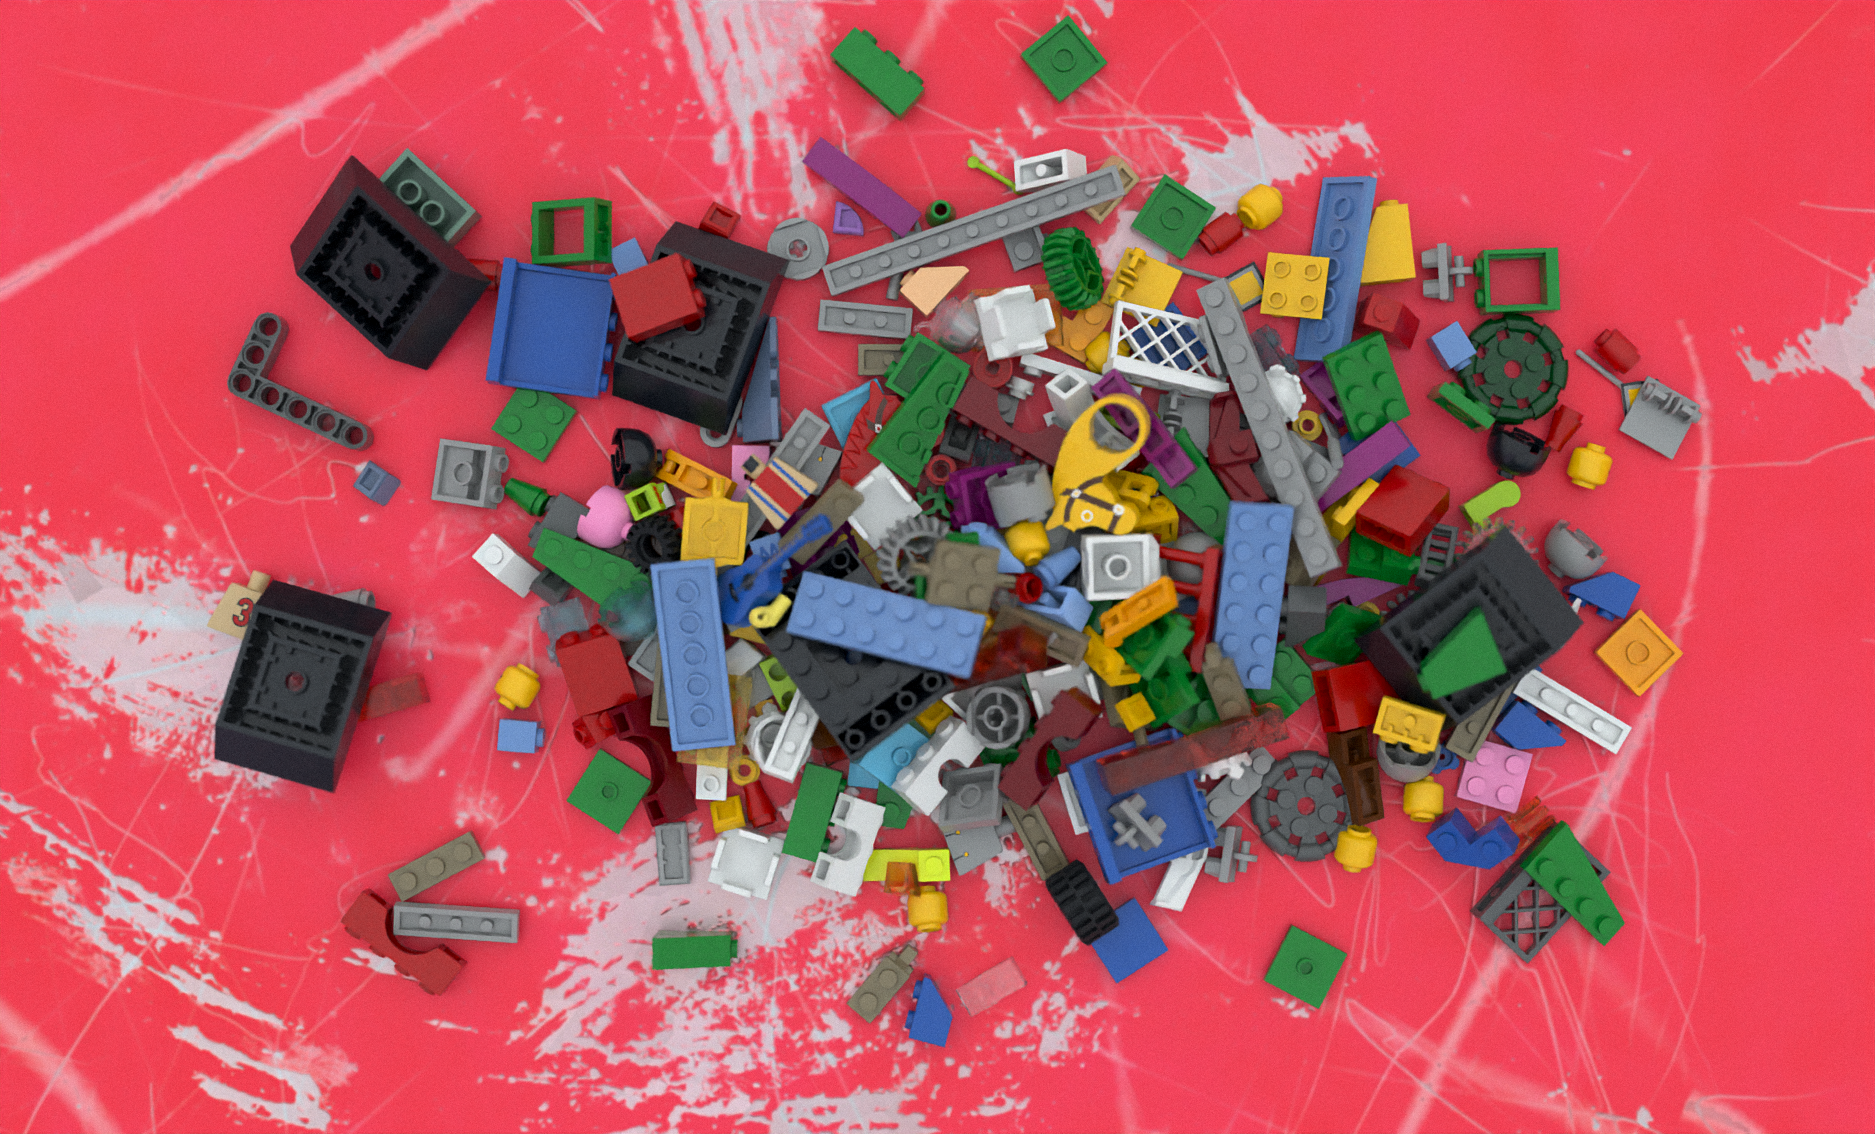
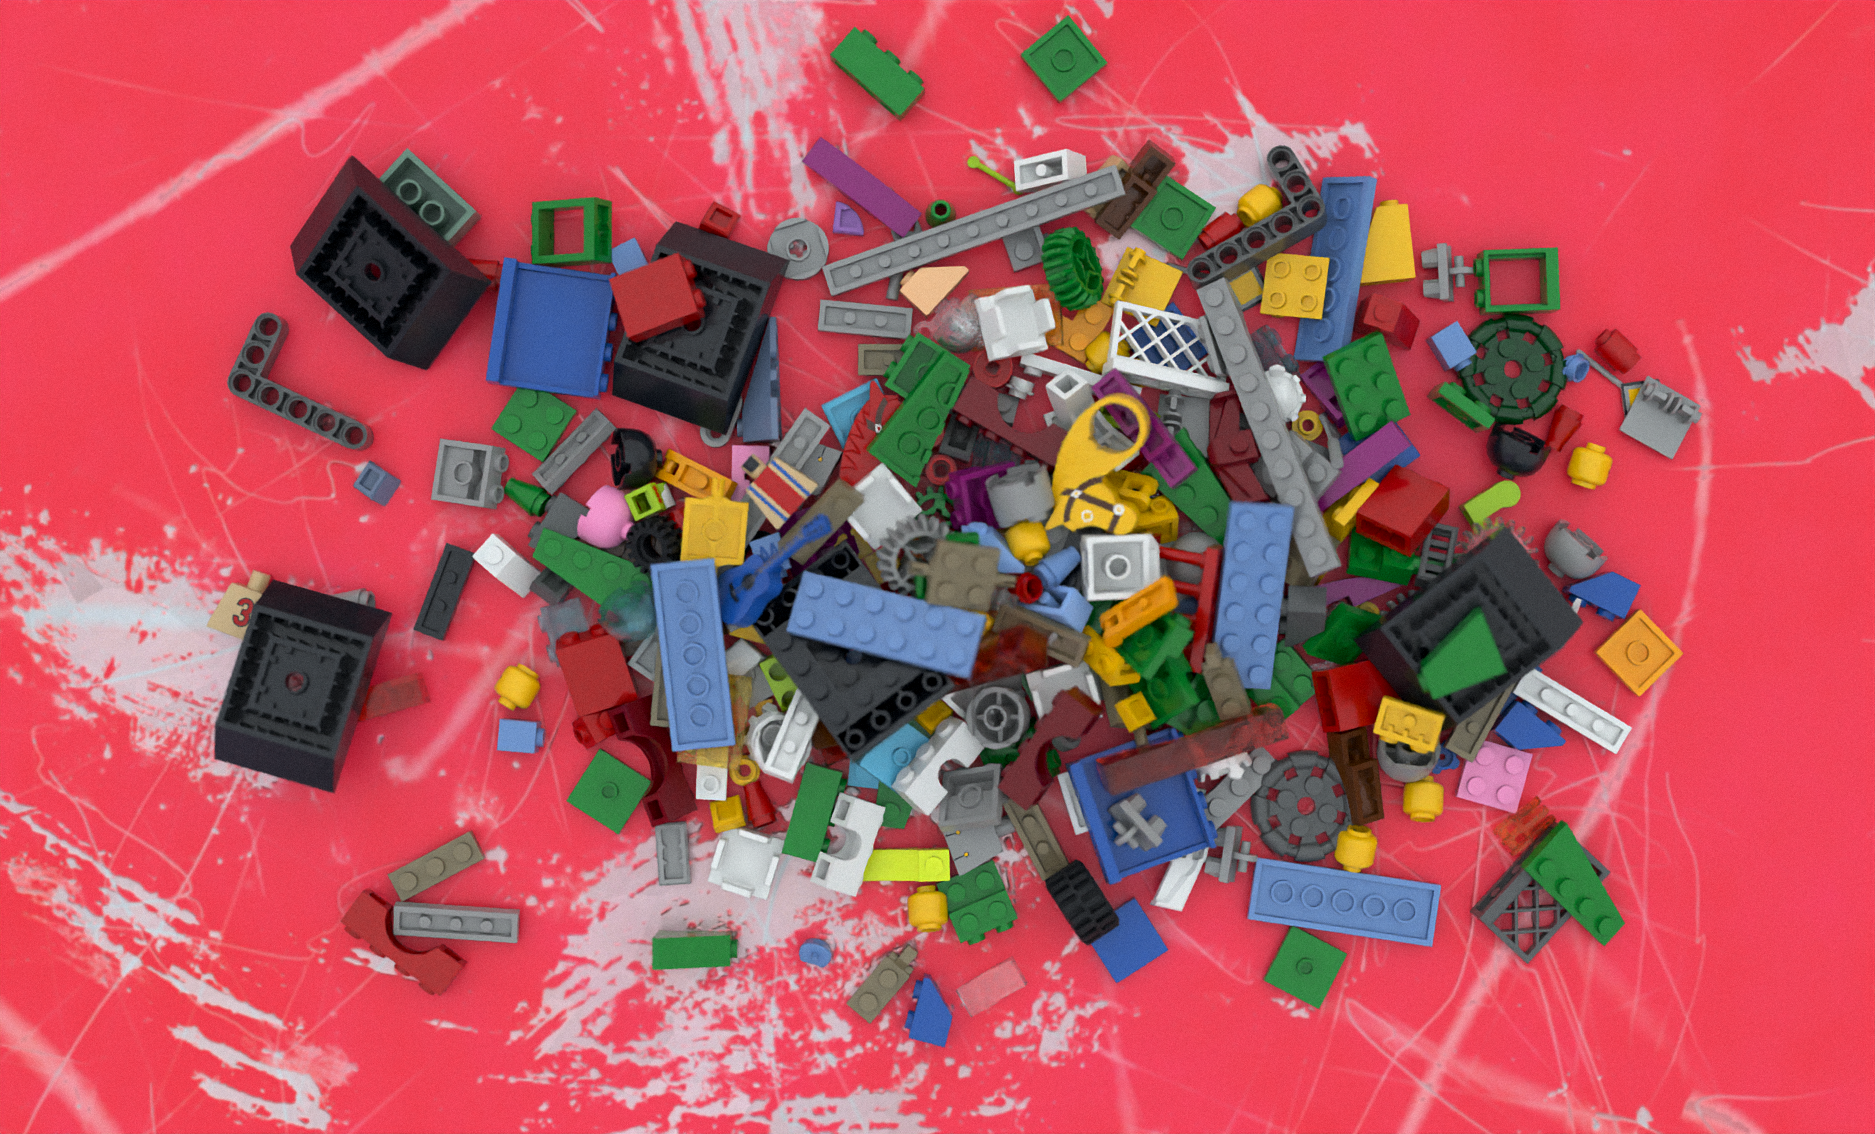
(445, 592): none -> black plate
(574, 451): none -> light grey plate
(770, 615): light yellow arm -> none
(815, 952): none -> medium blue piece
(902, 880): clear orange slope -> none
(978, 903): none -> green plate
(1140, 185): none -> reddish brown slope
(1266, 229): none -> dark grey beam
(1343, 901): none -> medium blue plate
(1461, 844): blue brick -> none
(1576, 367): none -> medium blue plate

